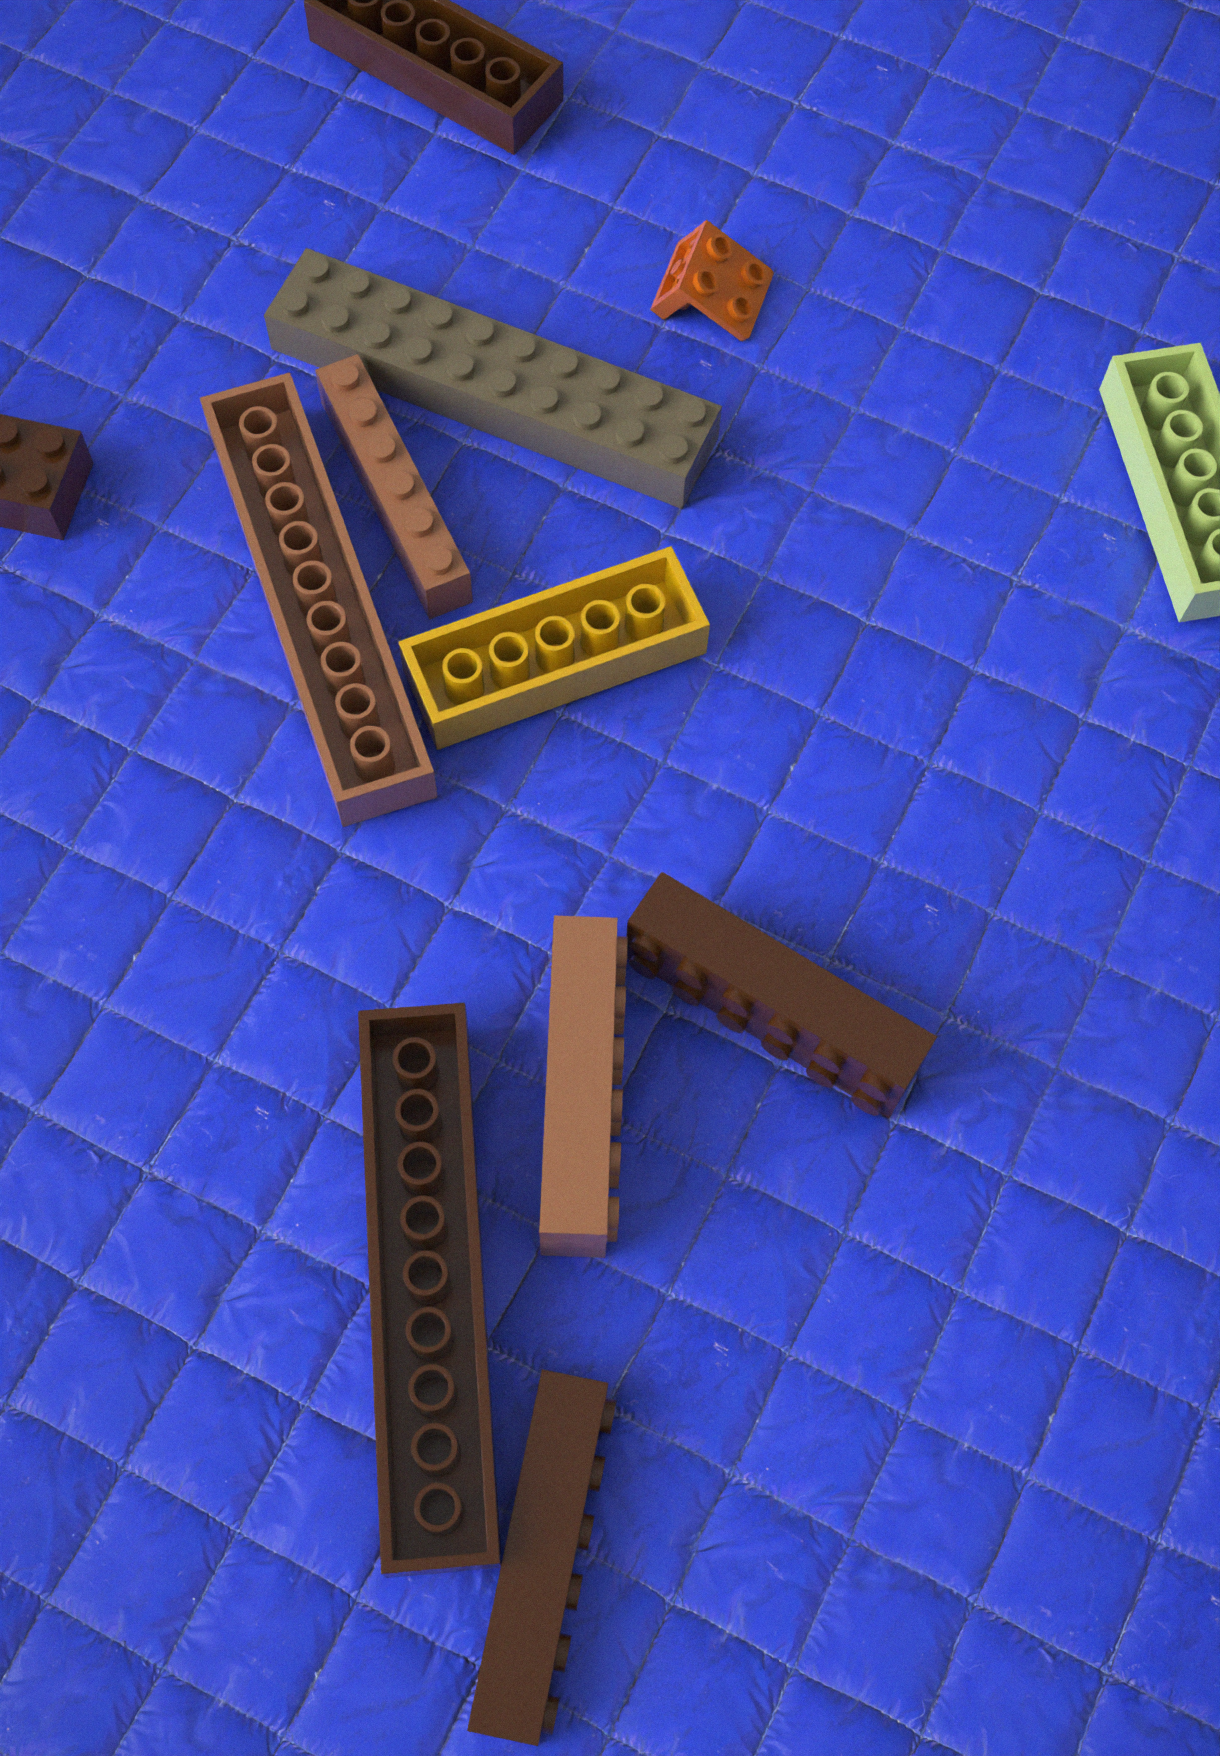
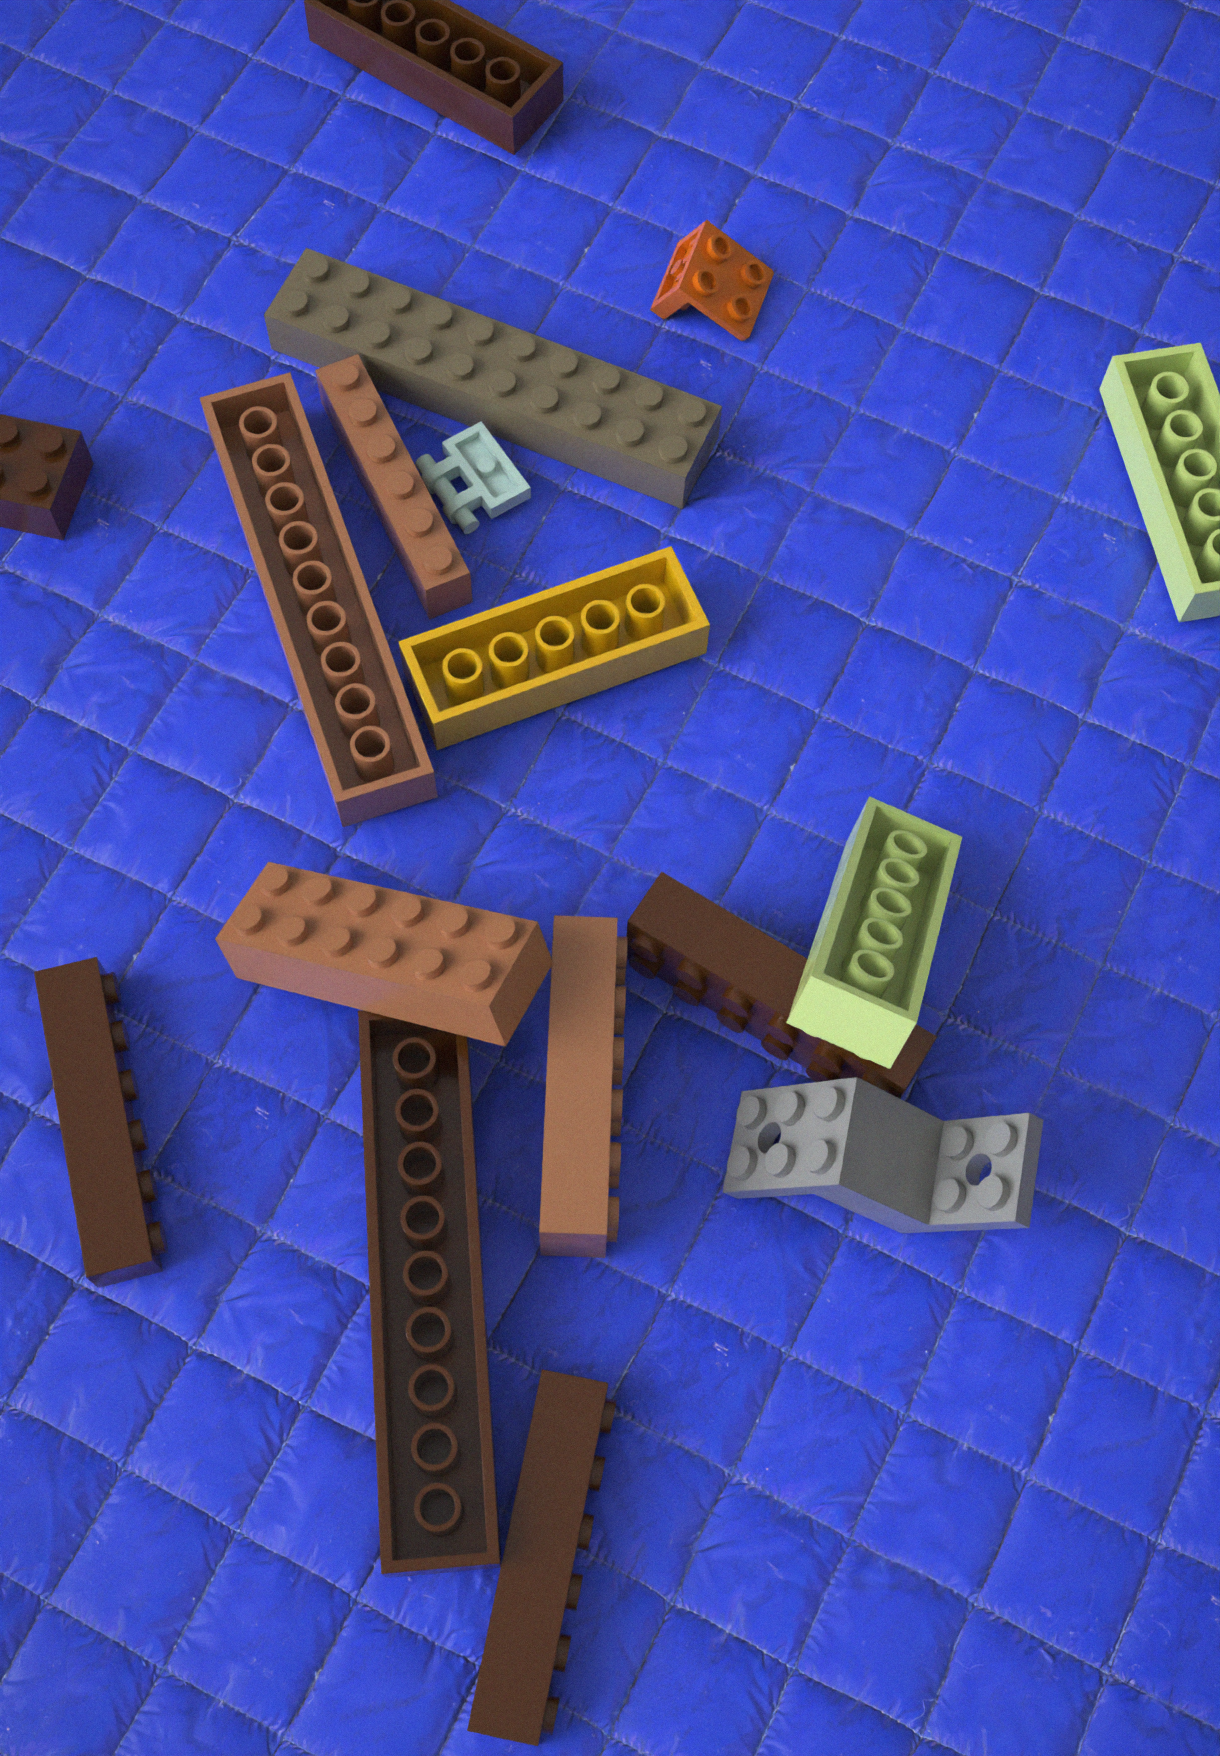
(99, 1123): none -> reddish brown brick
(387, 952): none -> nougat brick
(485, 470): none -> light aqua plate
(877, 934): none -> yellowish green brick
(884, 1157): none -> light grey bracket

